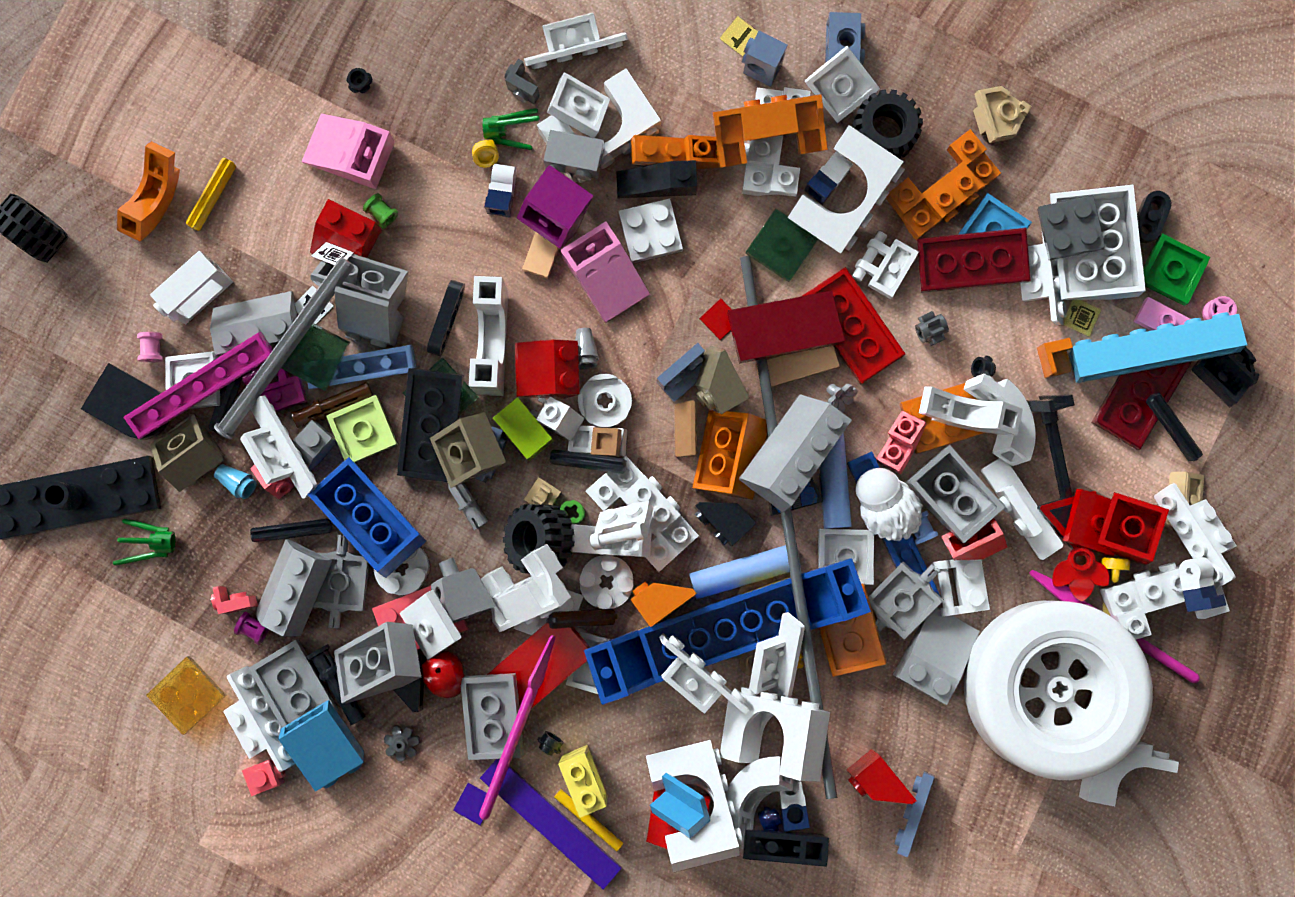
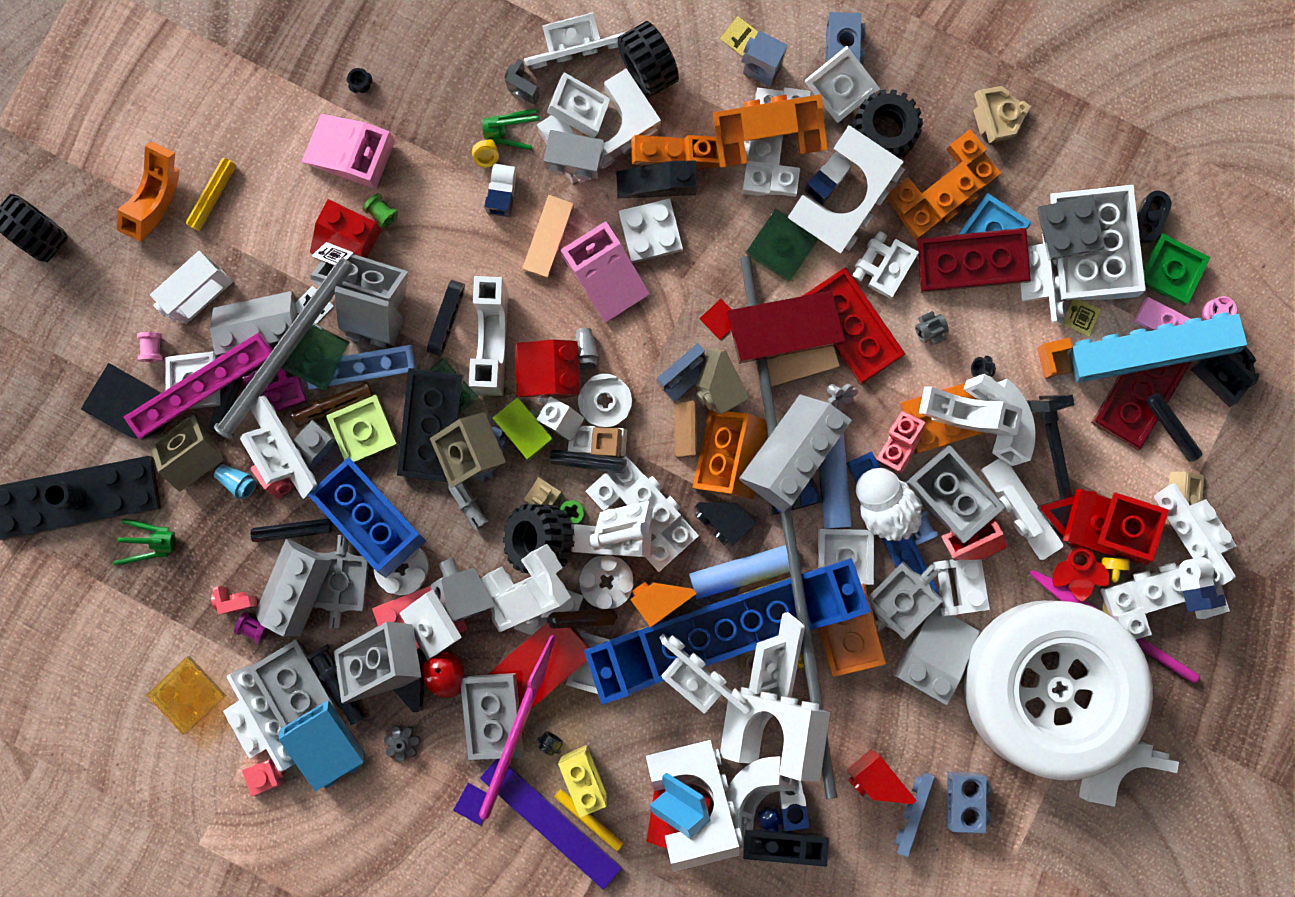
(555, 207): magenta slope -> none
(648, 58): none -> black tyre
(959, 803): none -> sand blue brick

